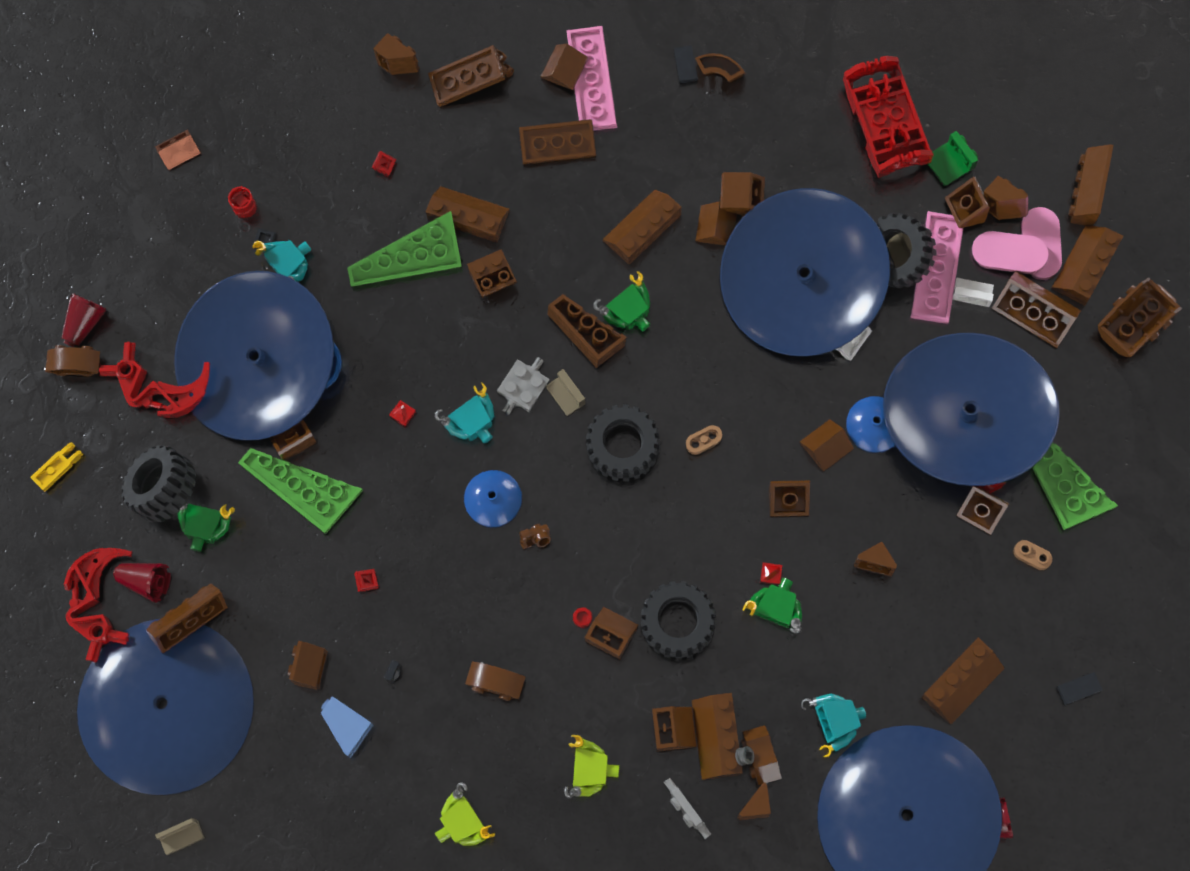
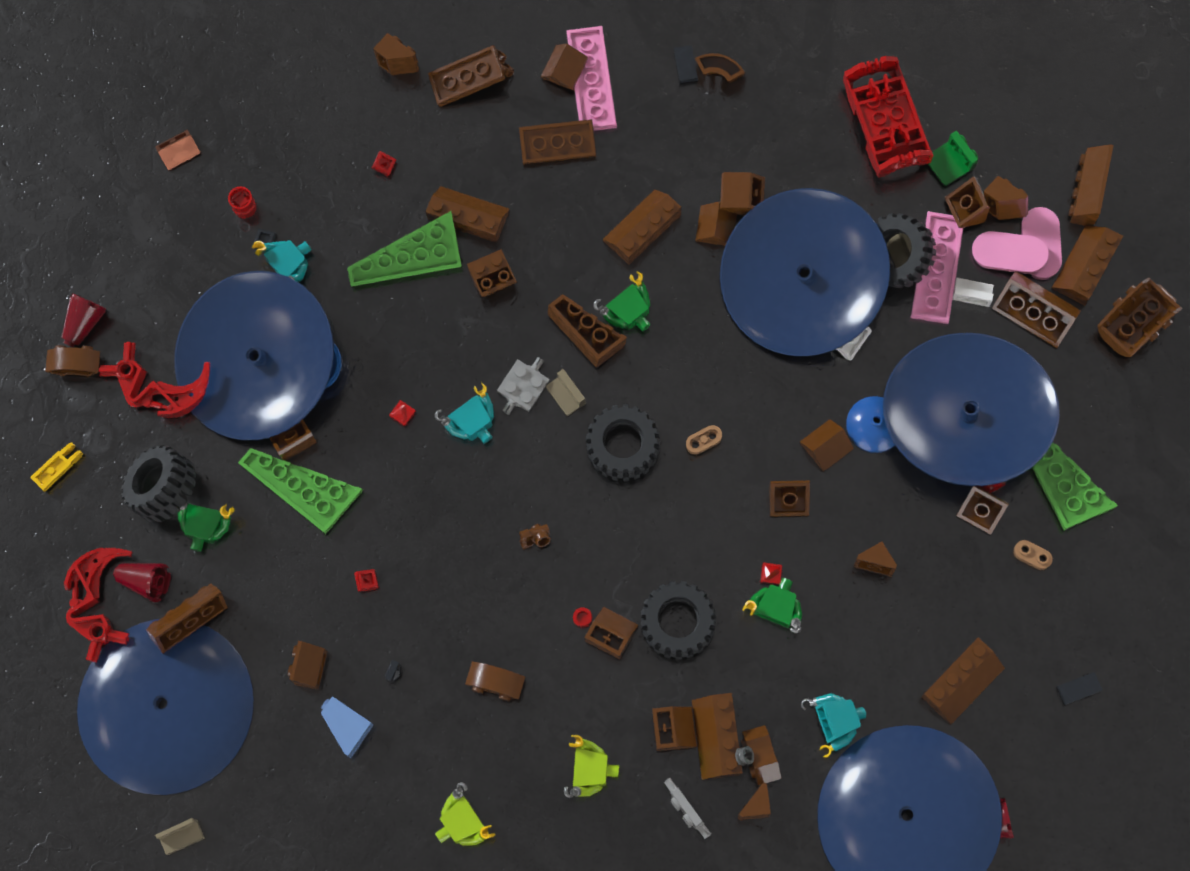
(496, 510): blue dish -> none

